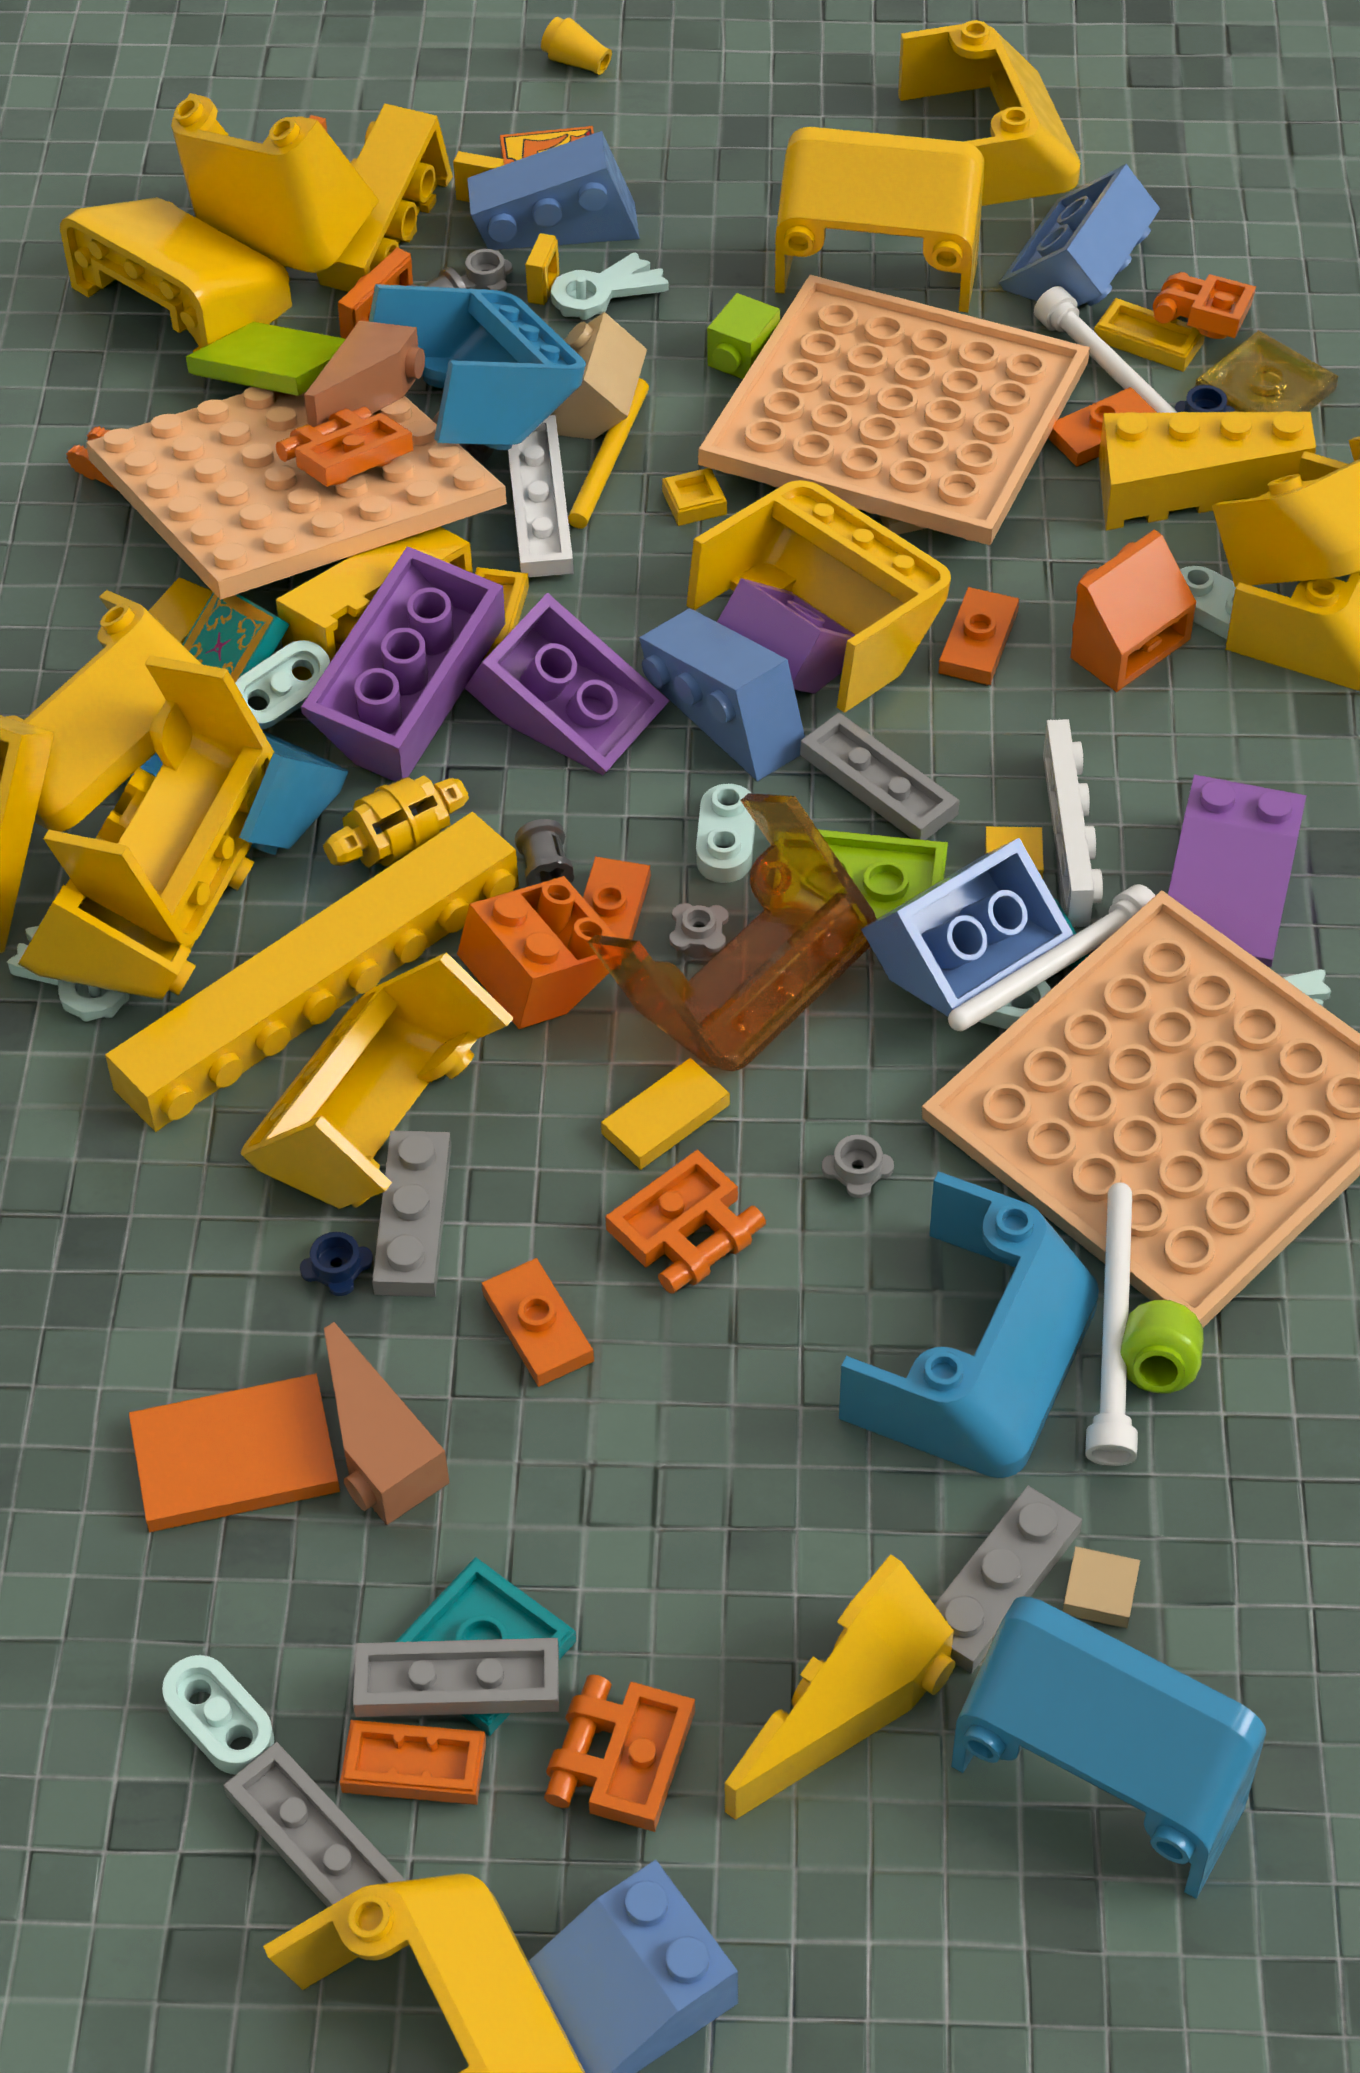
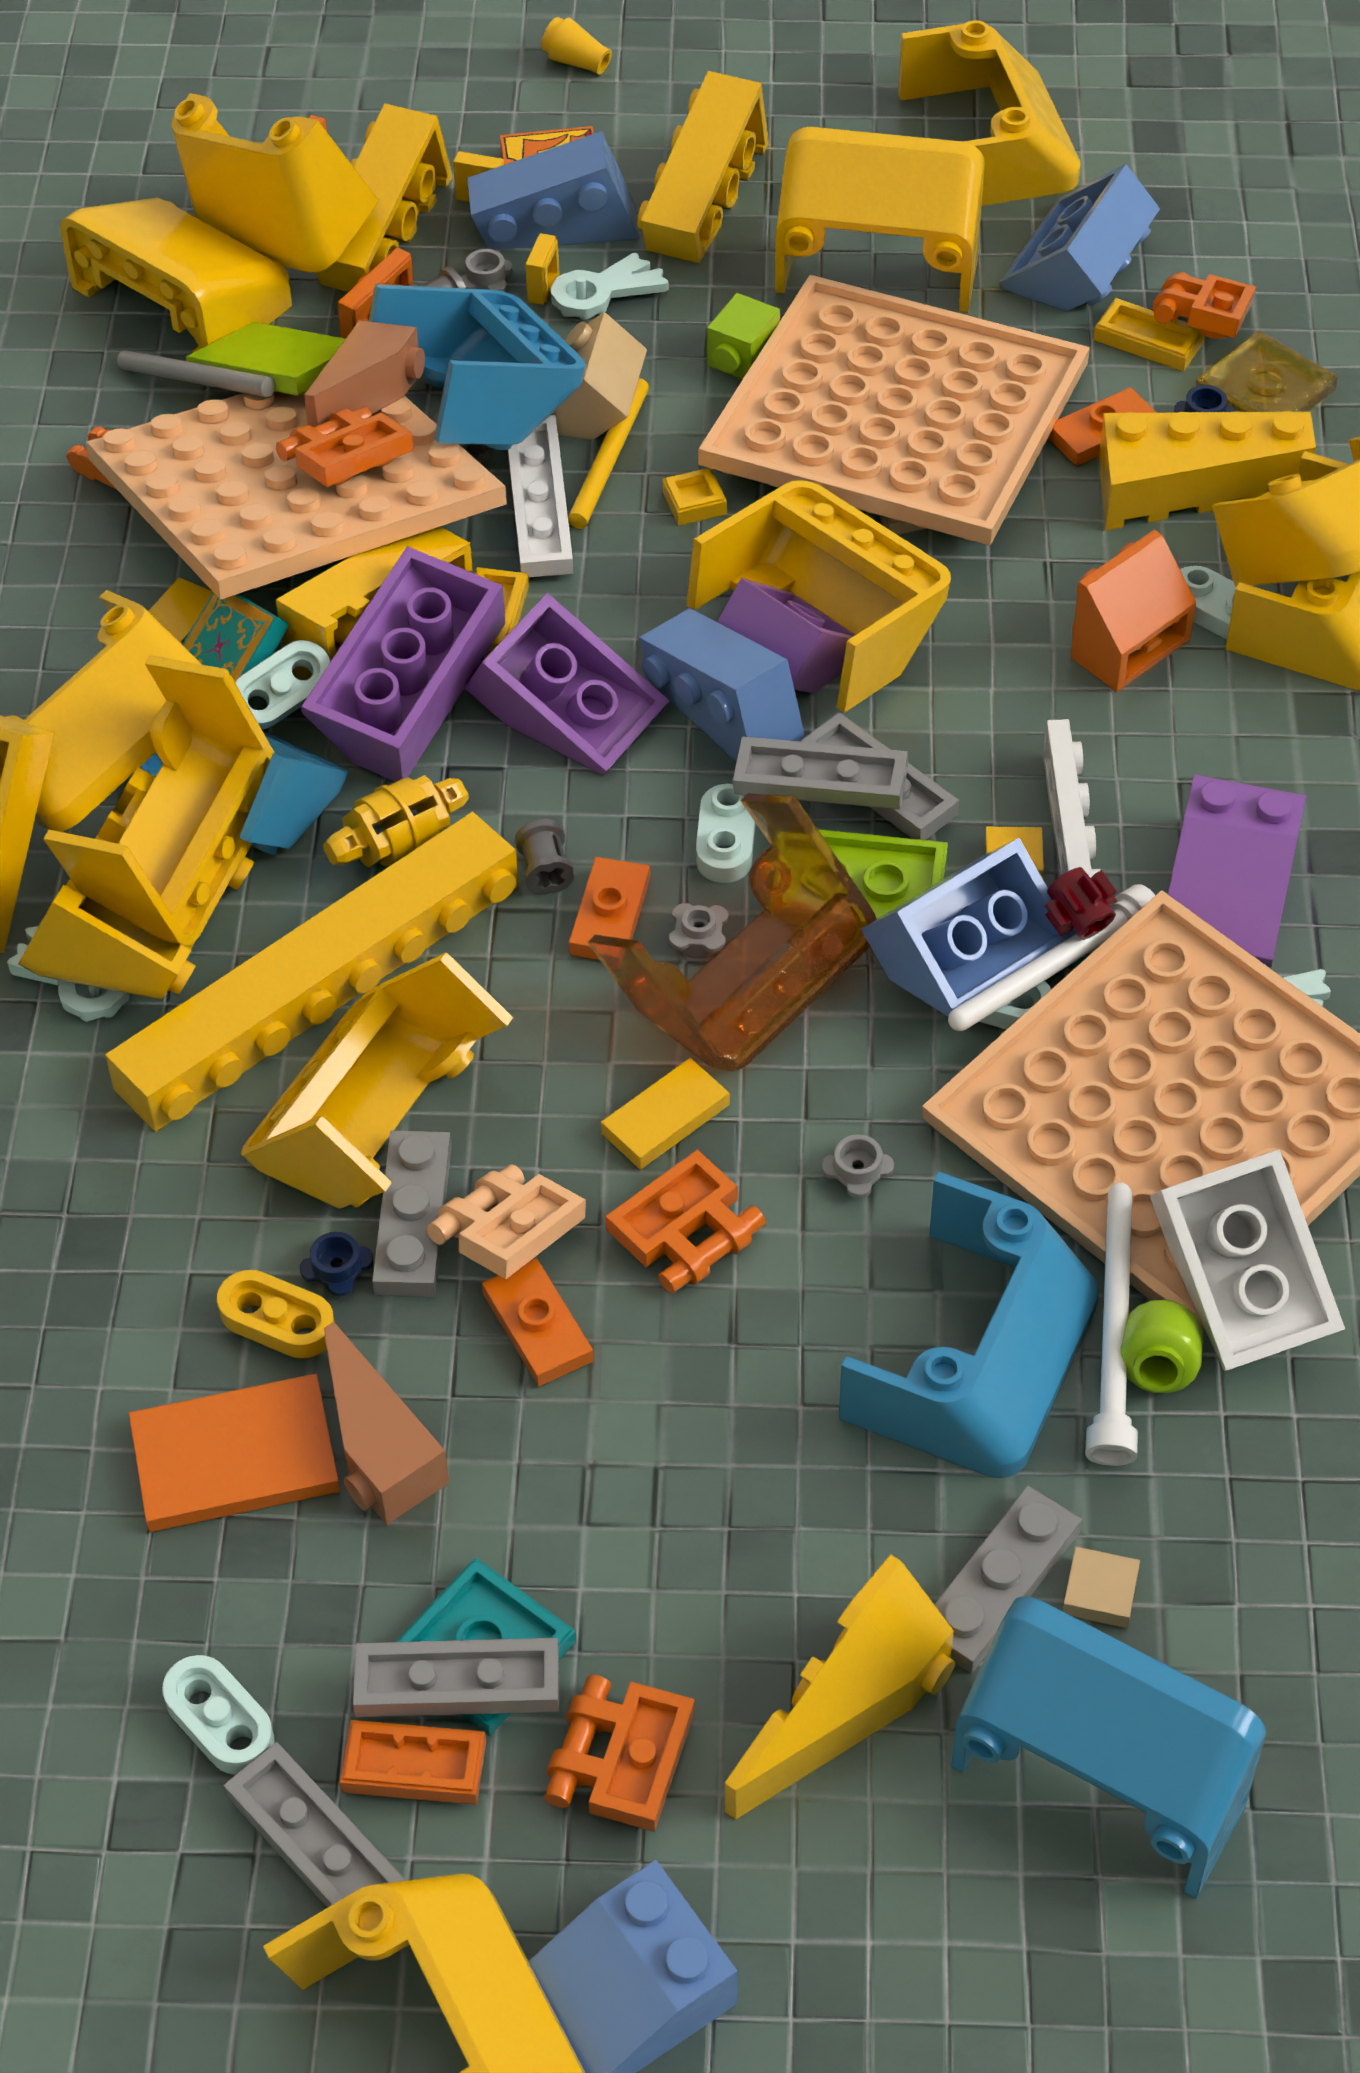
(196, 373): none -> light grey bar
(281, 1313): none -> yellow plate
(519, 1223): none -> light nougat plate
(534, 949): orange slope -> none
(705, 167): none -> yellow wedge
(821, 772): none -> light grey plate
(978, 636): orange plate -> none
(1059, 312): white piece -> none
(1081, 903): none -> dark red gear
(1248, 1260): none -> white slope

